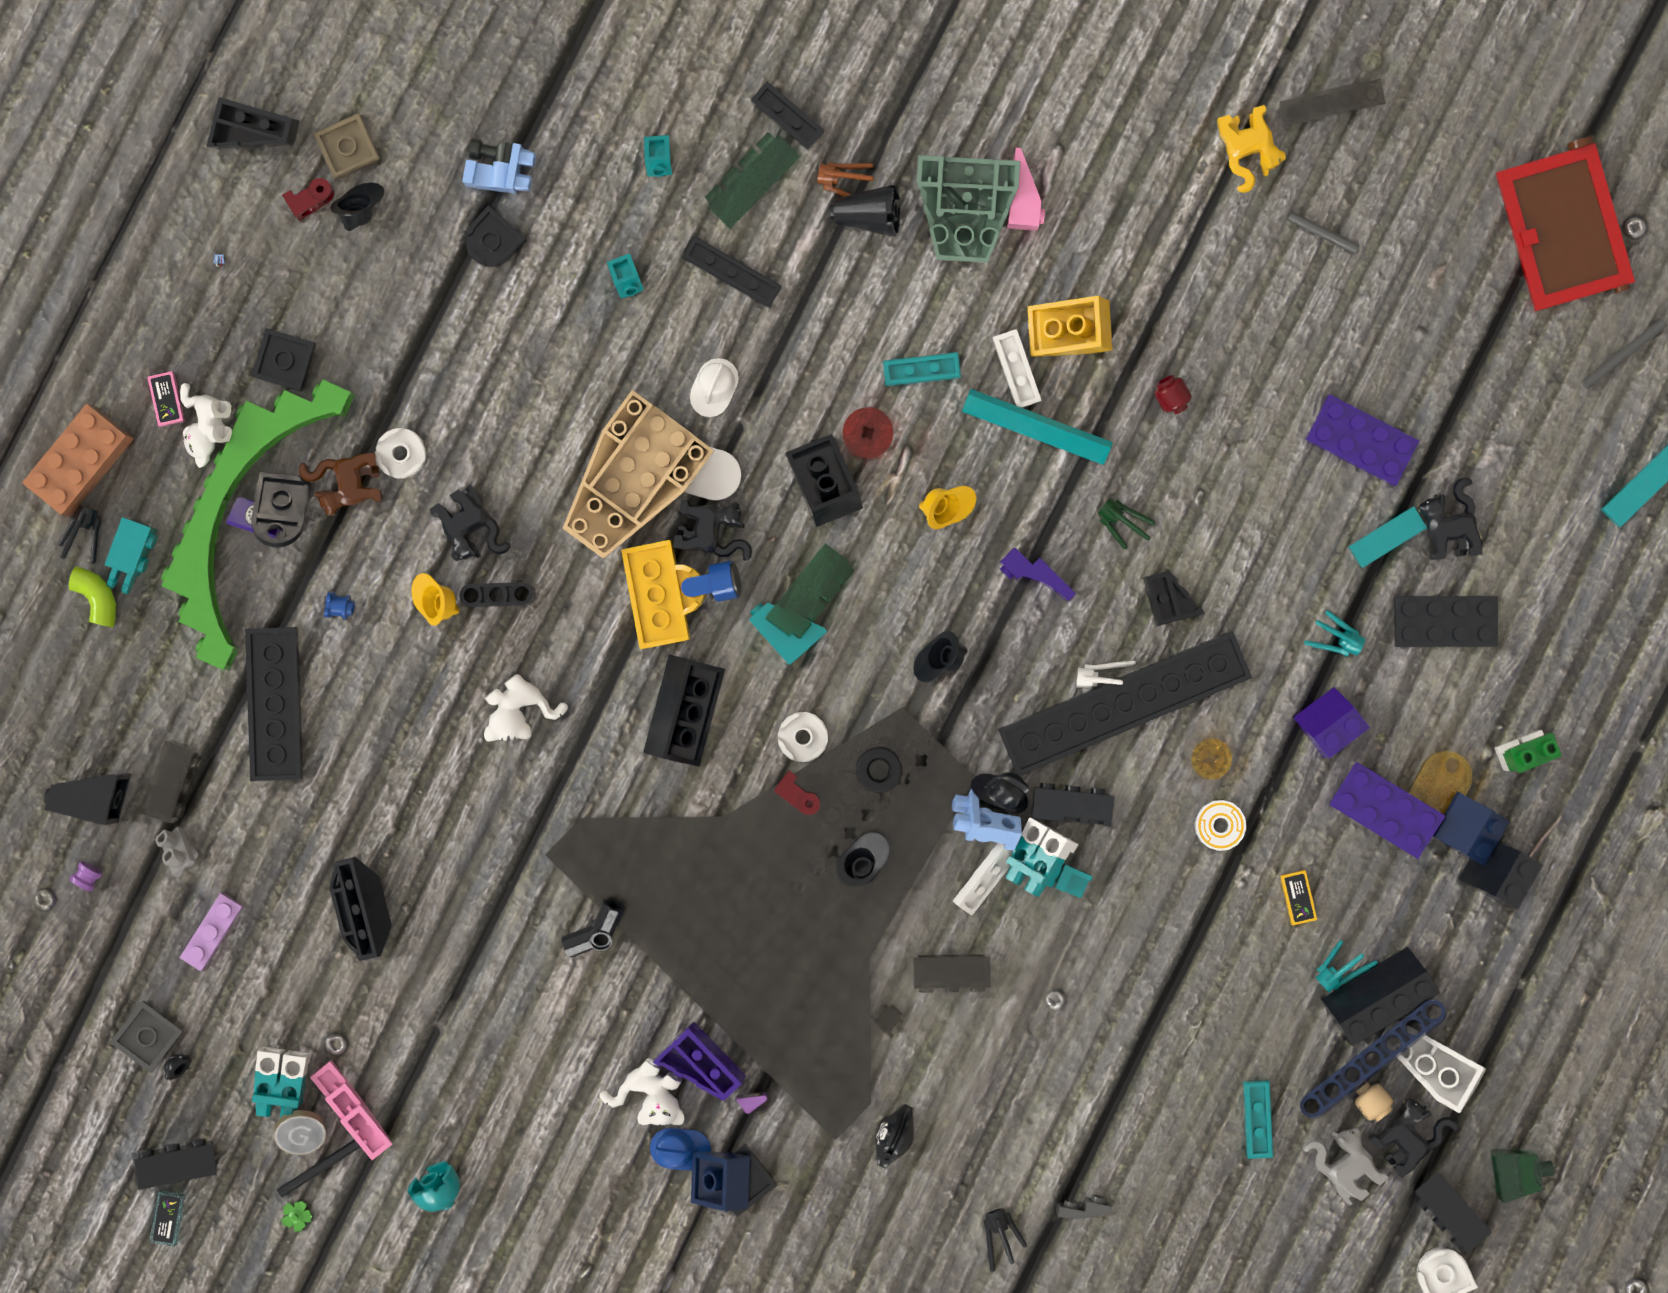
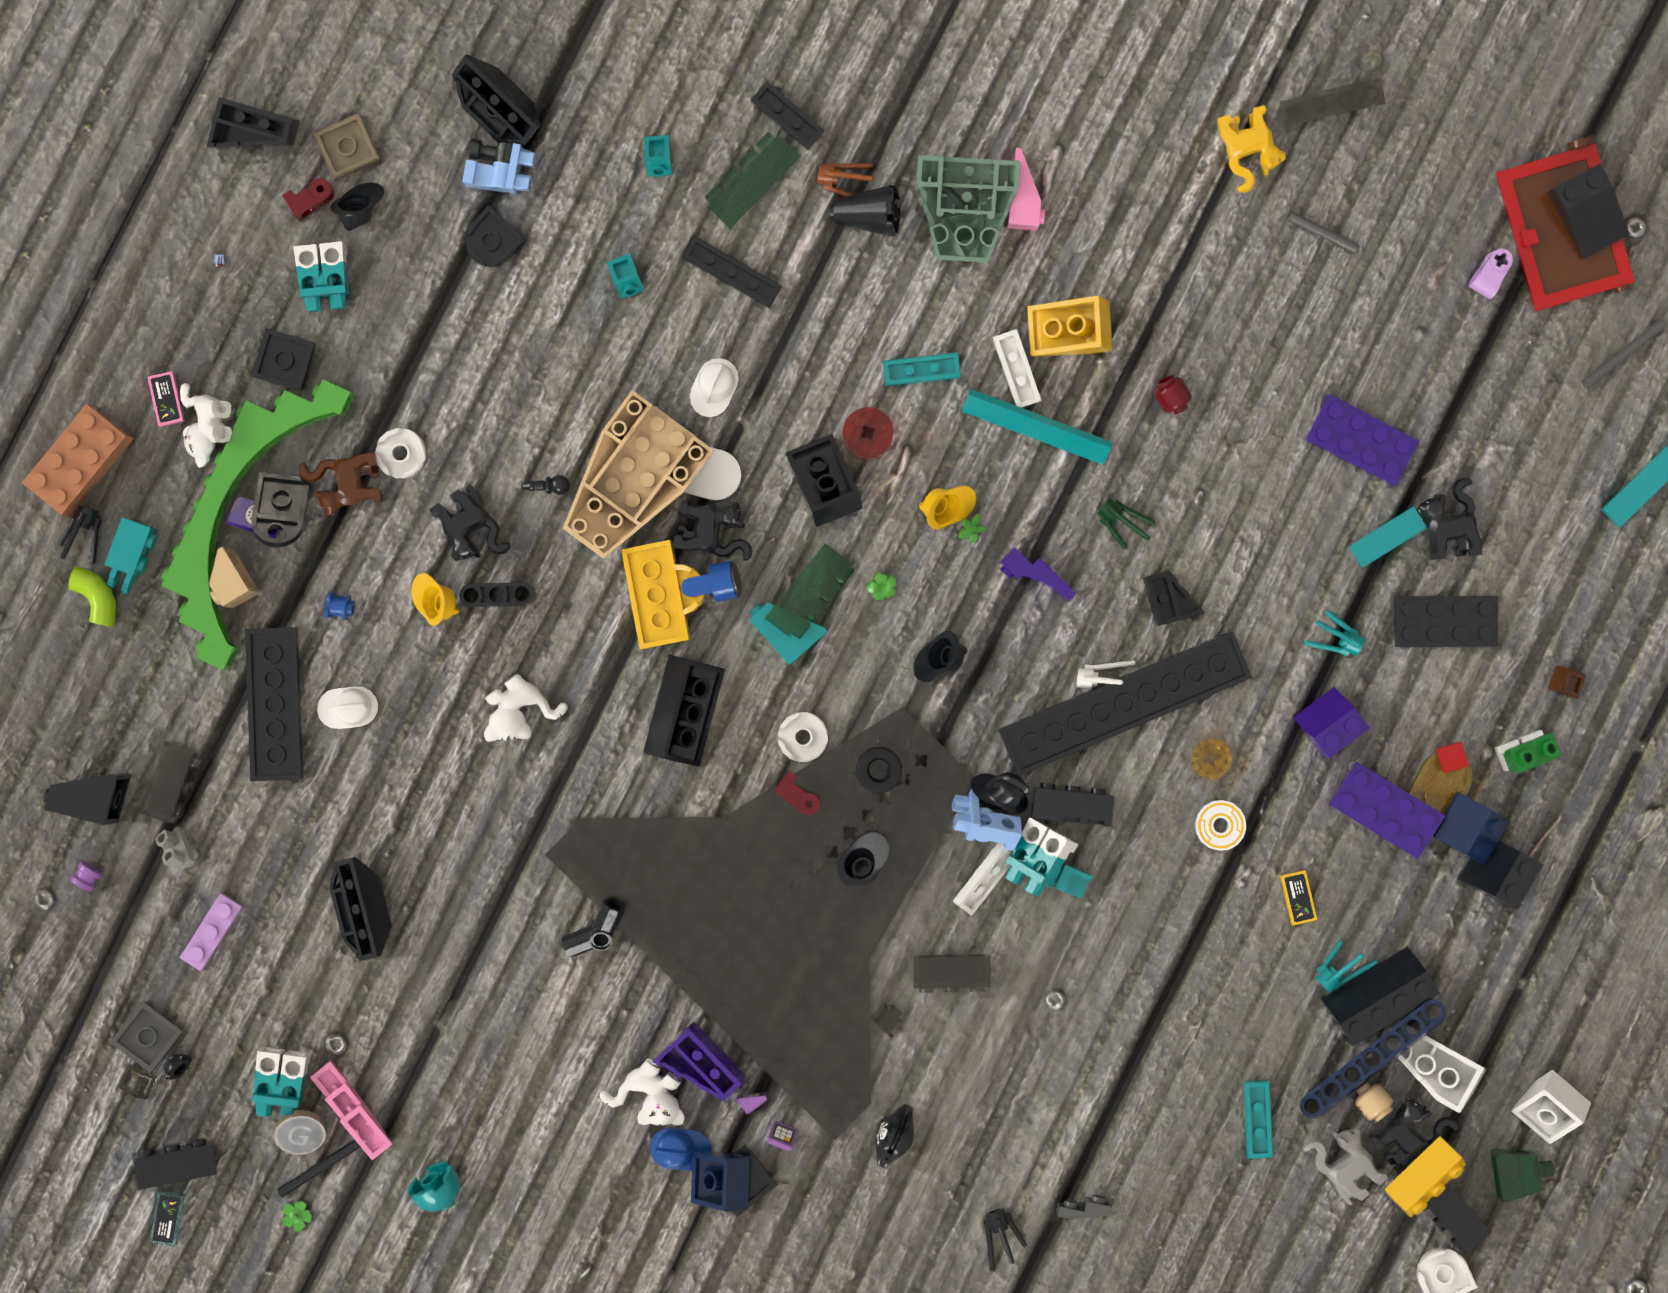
(137, 1082): none -> clear smoke slope
(230, 580): none -> tan slope
(322, 274): none -> teal hips
(347, 707): none -> white piece
(495, 101): none -> black wedge
(558, 484): none -> black bar
(782, 1136): none -> slope
(882, 586): none -> bright green plant
(971, 529): none -> bright green plant
(1425, 1177): none -> yellow brick
(1452, 757): none -> red tile
(1489, 275): none -> lavender piece
(1552, 1107): none -> white slope
(1566, 681): none -> reddish brown slope
(1590, 211): none -> black slope

